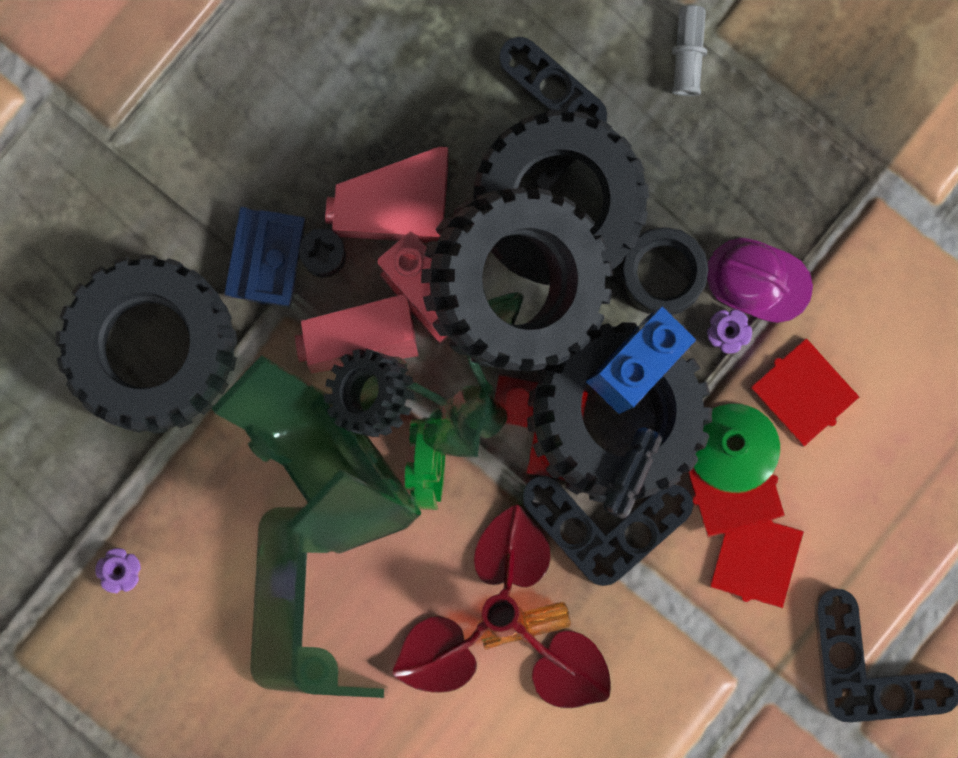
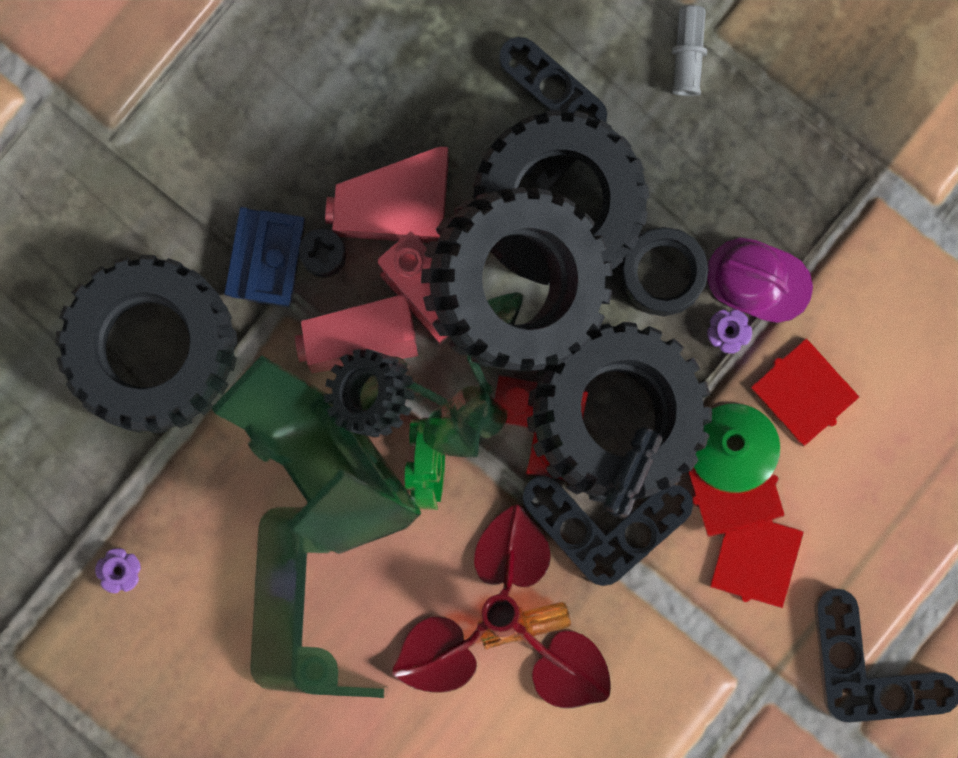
(641, 360): blue brick -> none

